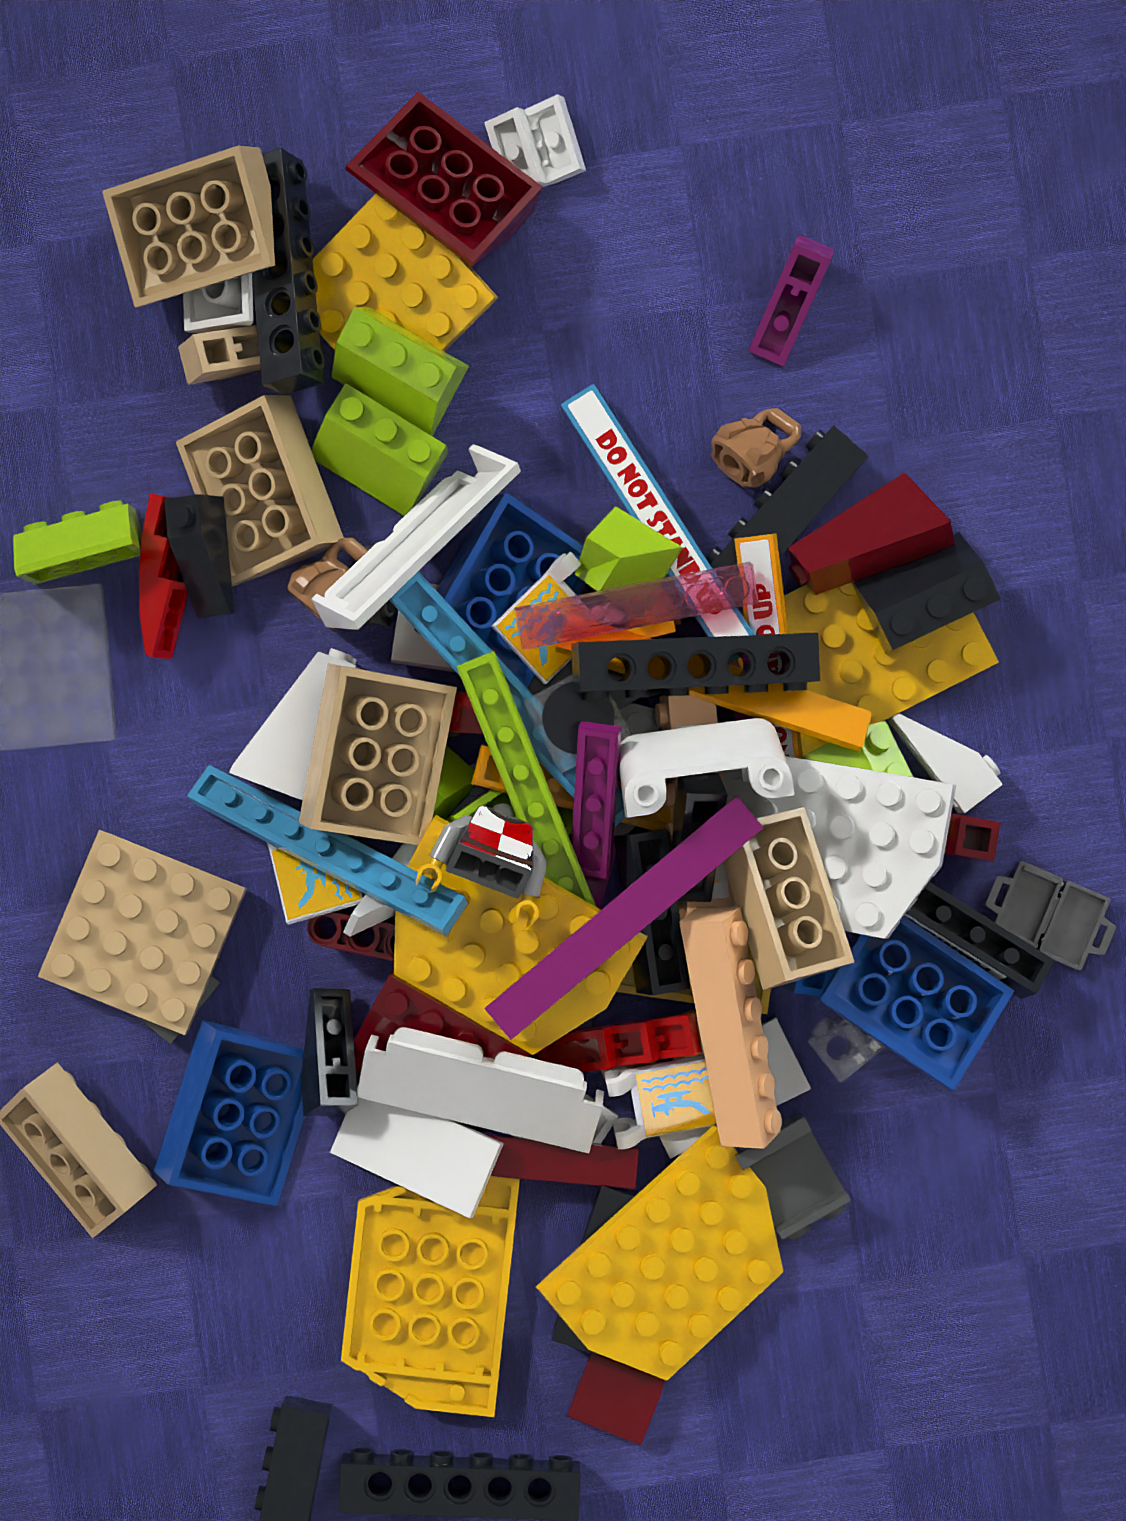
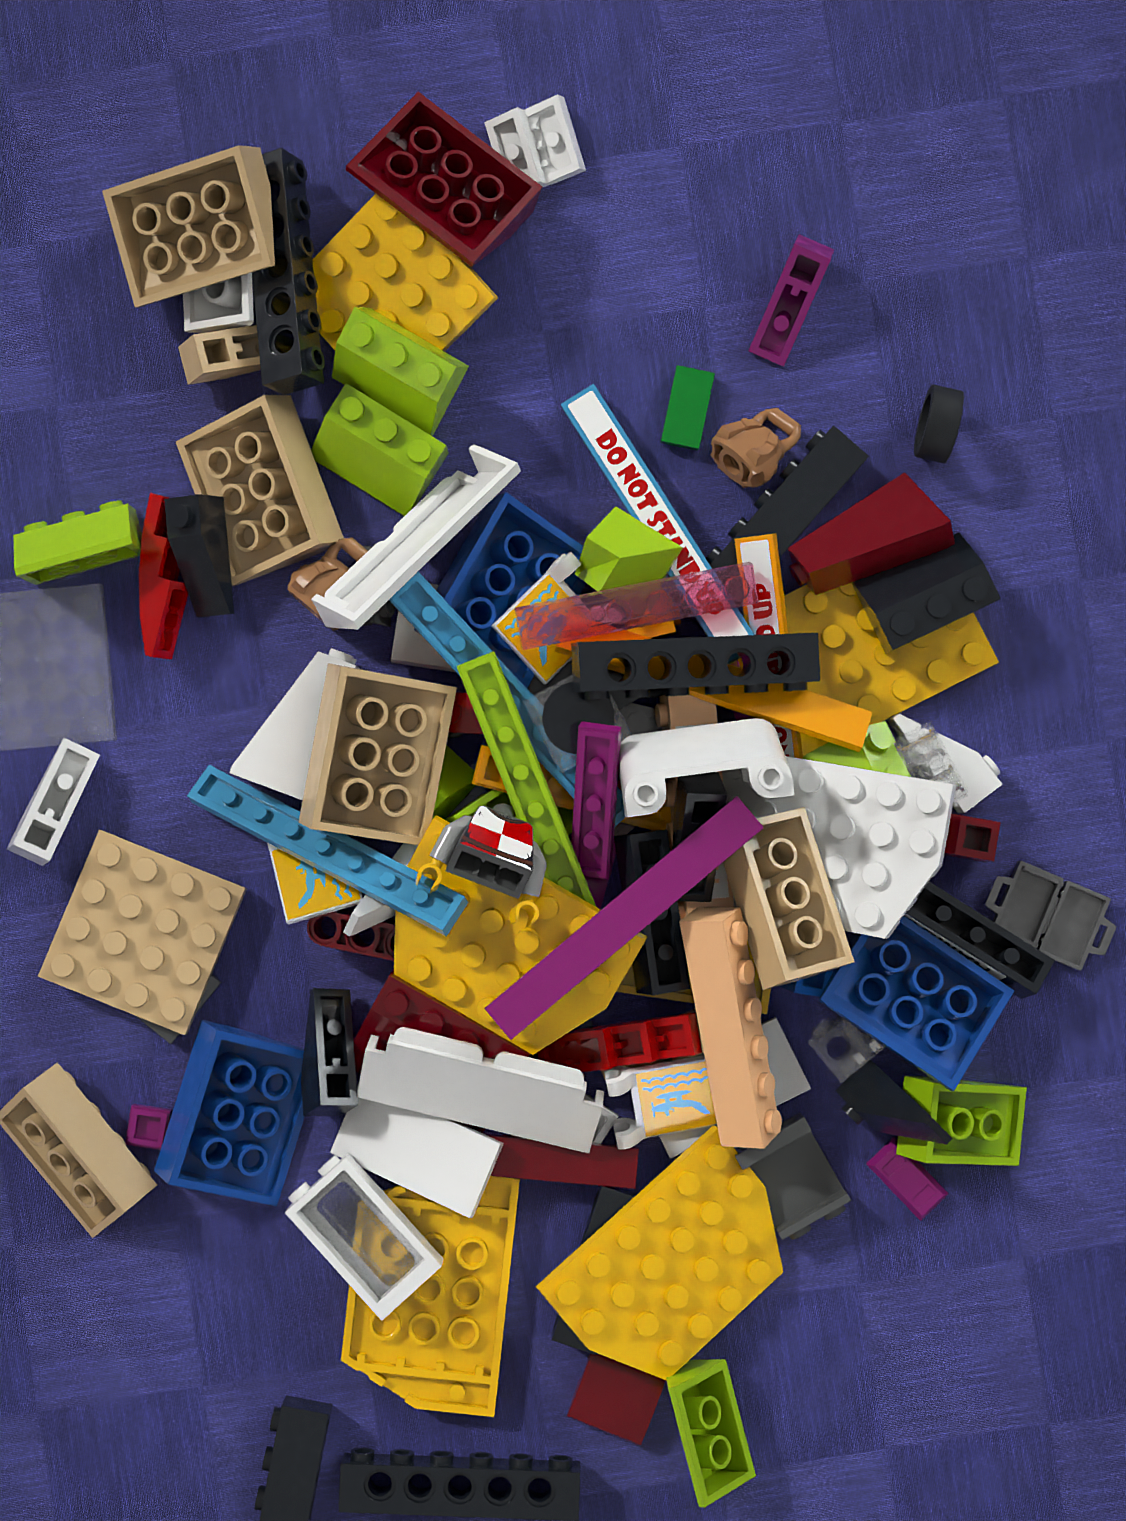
(53, 802): none -> white slope
(147, 1126): none -> magenta tile
(363, 1235): none -> piece
(687, 408): none -> green tile
(710, 1428): none -> lime slope
(886, 1106): none -> black slope
(907, 1180): none -> magenta tile
(928, 758): none -> clear brick
(938, 423): none -> black tyre
(977, 1115): none -> lime slope

